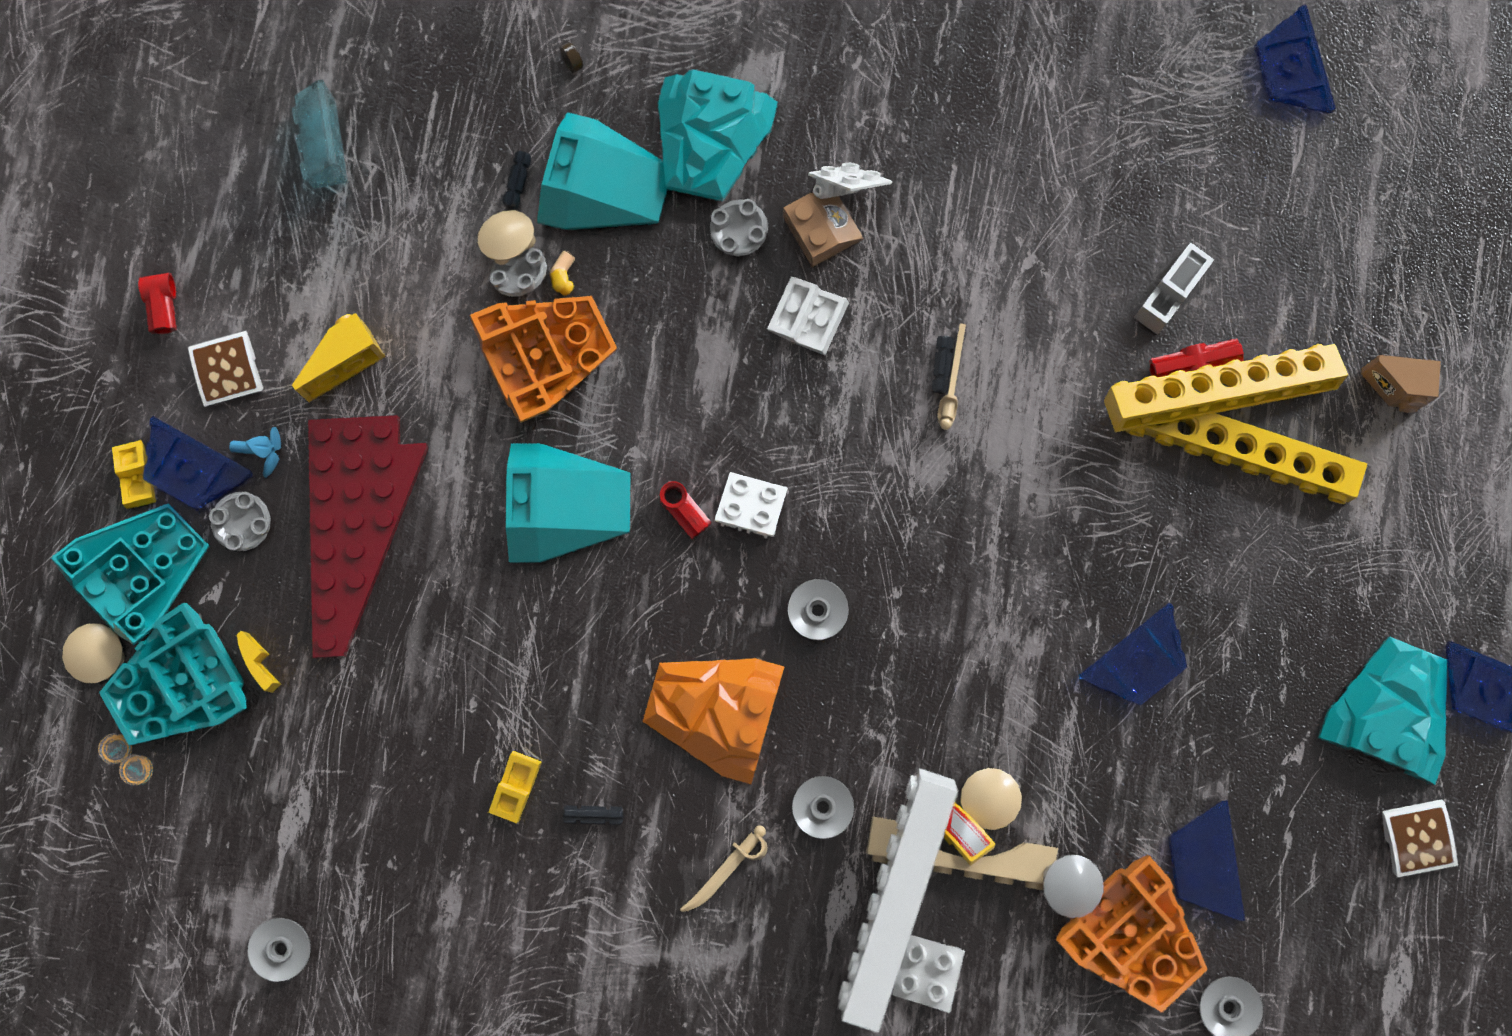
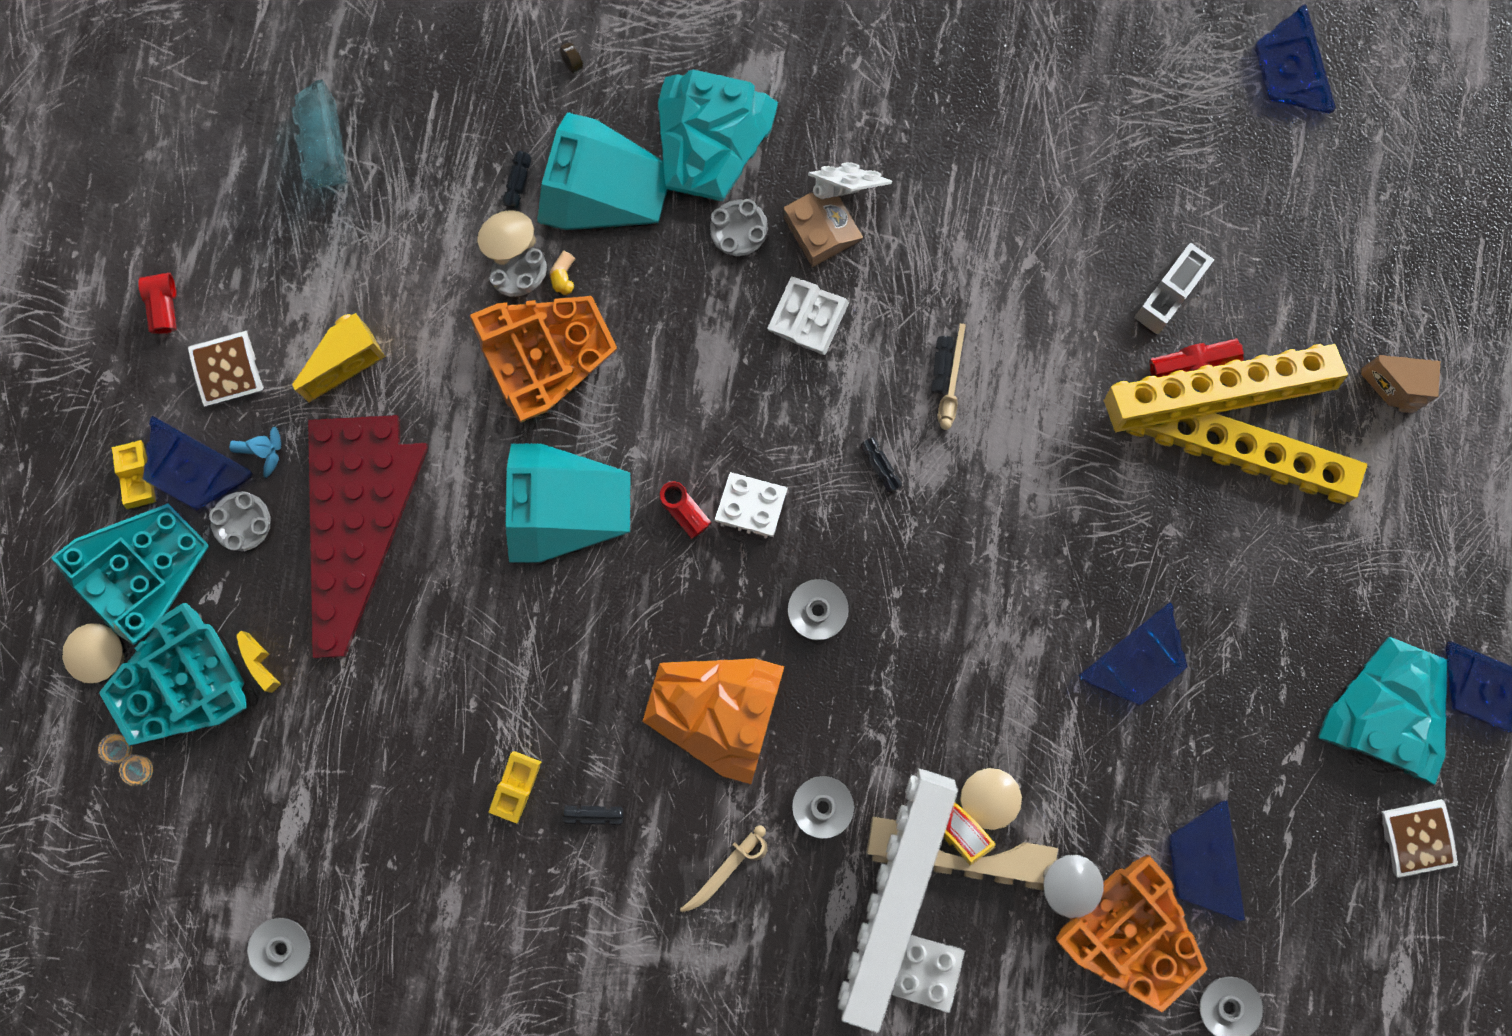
(881, 465): none -> black axle

